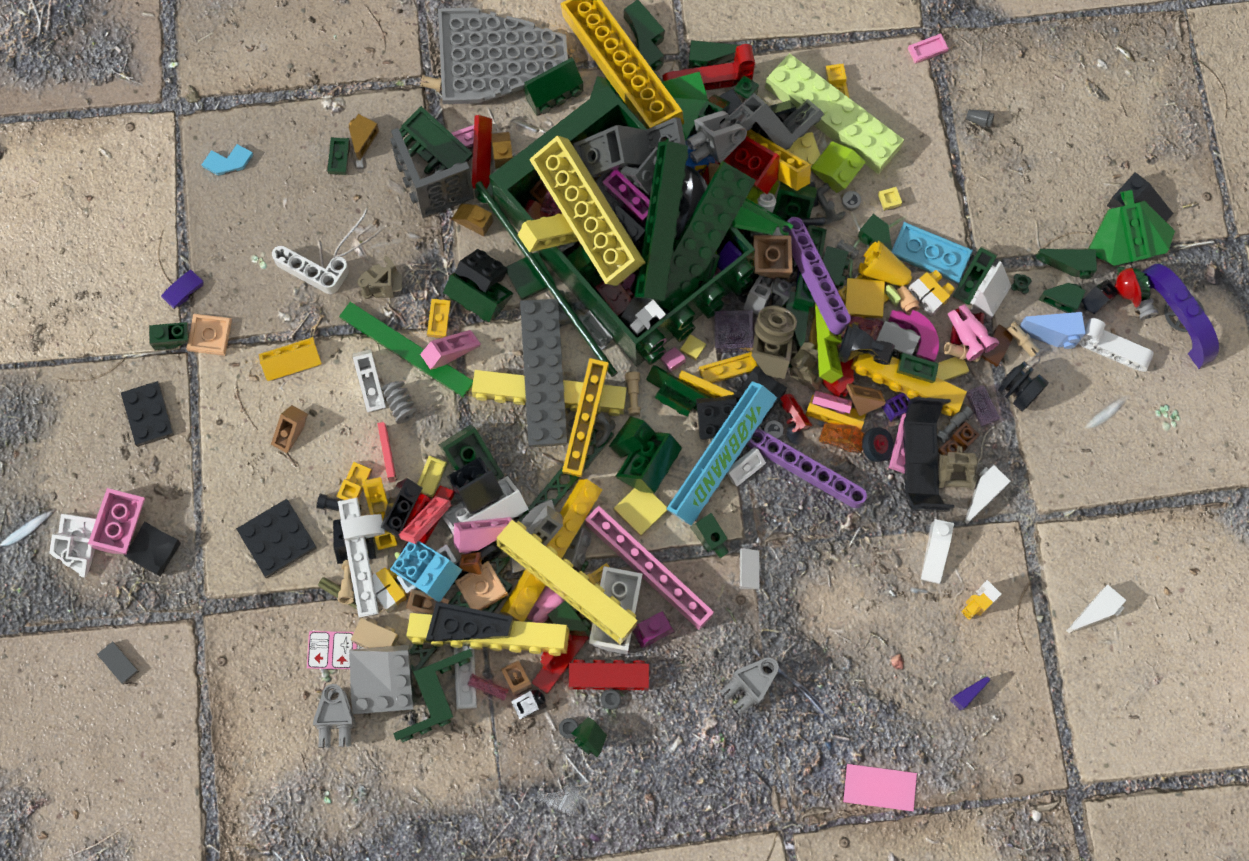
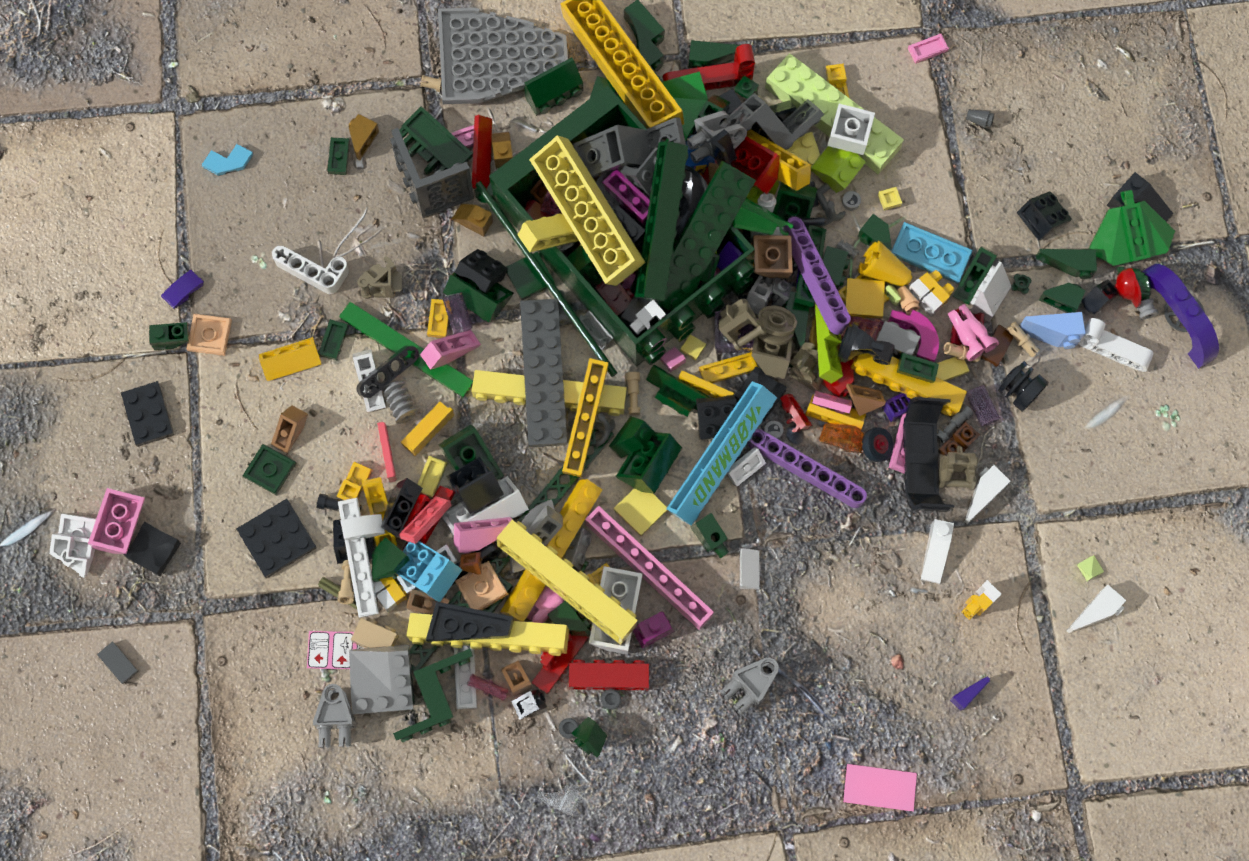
(269, 469): none -> dark green tile
(333, 340): none -> dark green tile
(387, 560): none -> dark green slope
(388, 372): none -> black beam
(427, 428): none -> yellow panel
(457, 312): none -> clear purple plate
(723, 148): none -> black panel
(736, 317): none -> dark tan piece
(851, 129): none -> white brick
(1043, 214): none -> black bracket
(1090, 568): none -> yellowish green slope

